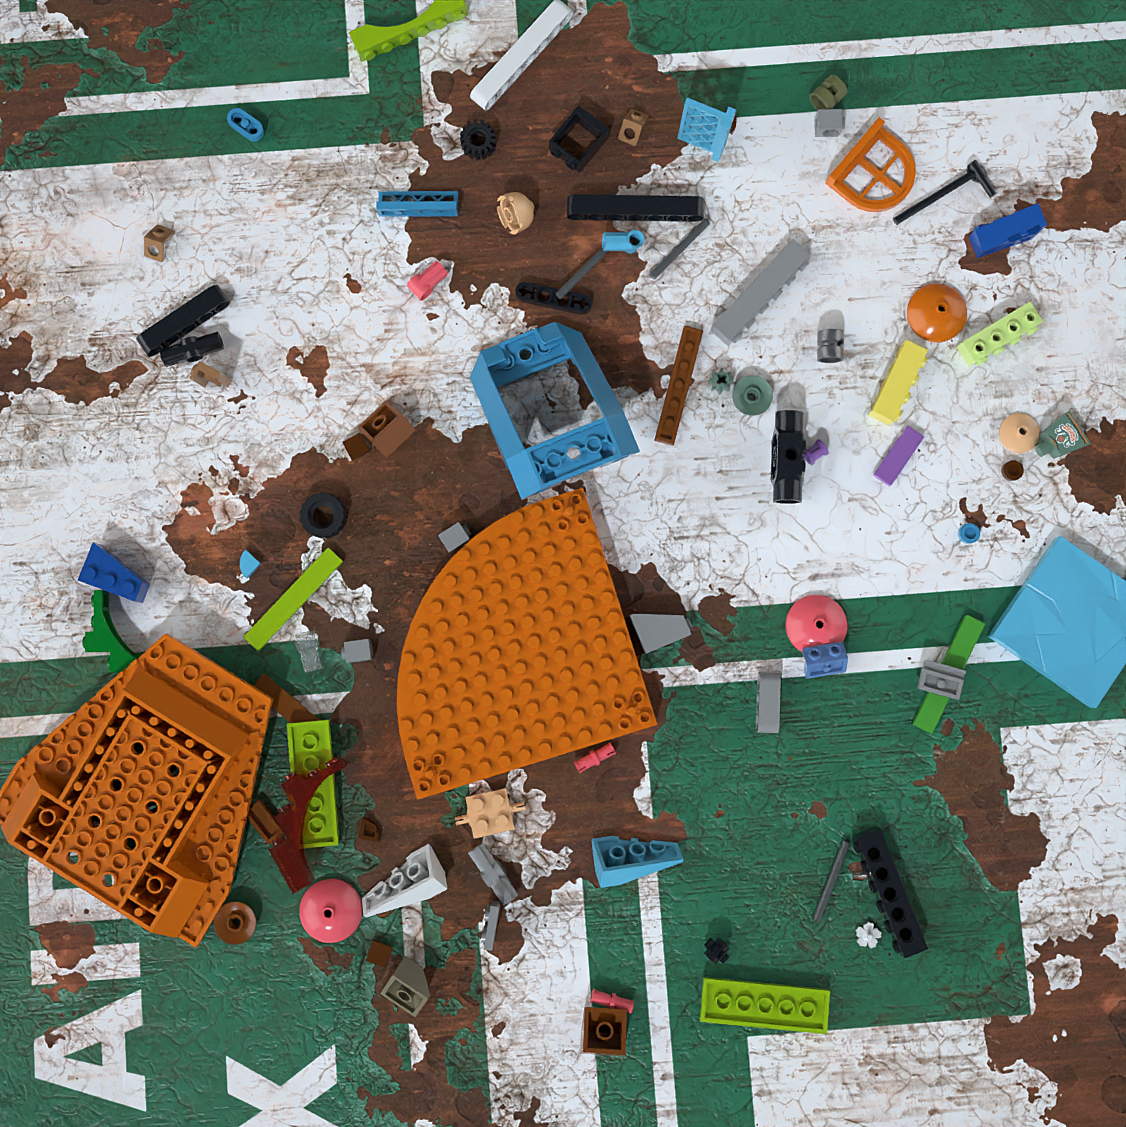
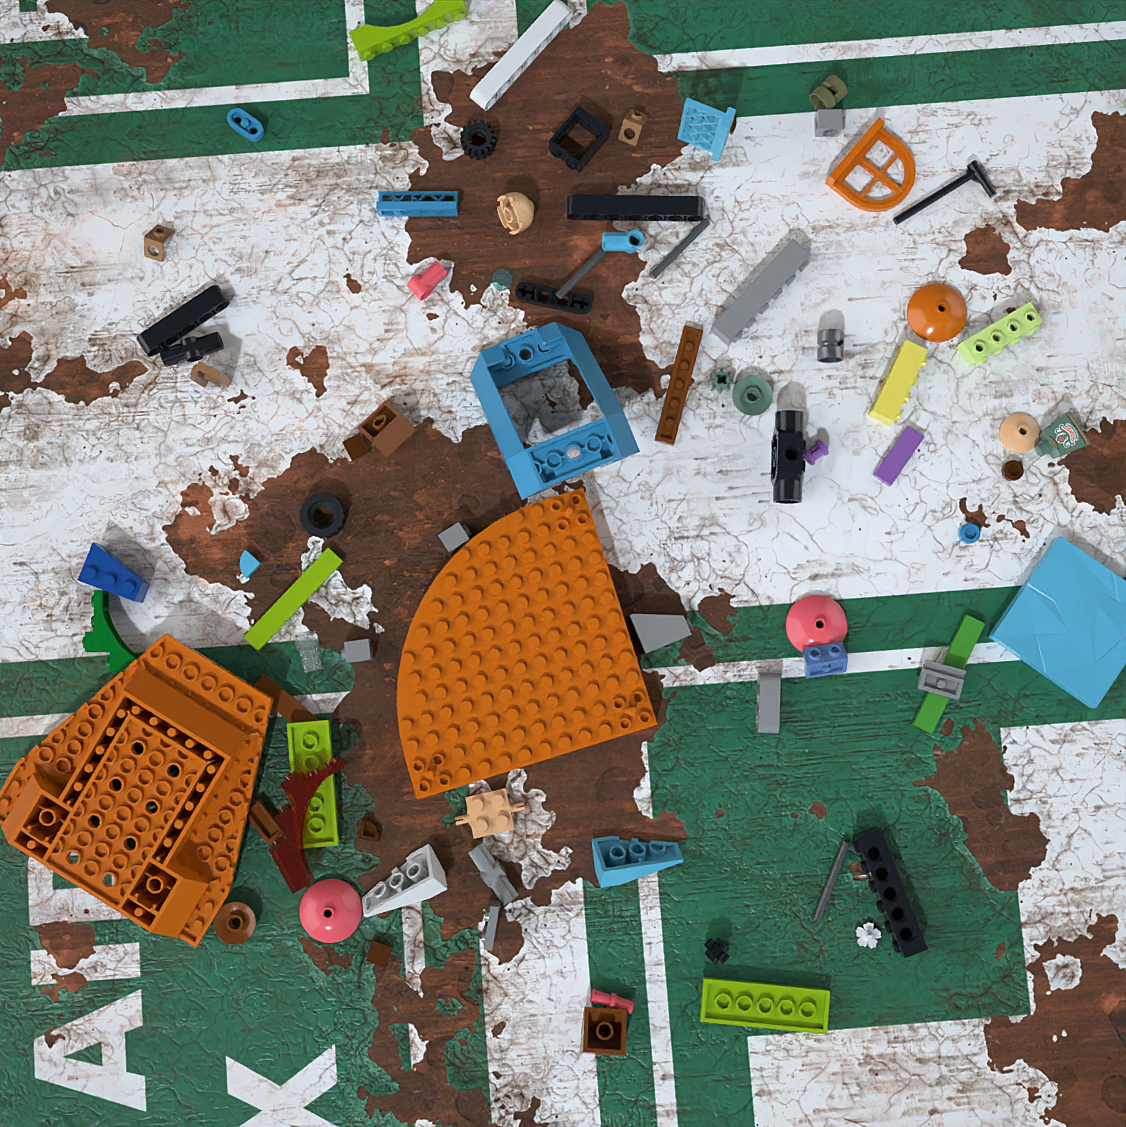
(407, 987): dark tan slope -> none
(502, 280): none -> clear light blue tile
(594, 757): coral pin -> none
(1007, 231): blue wedge -> none

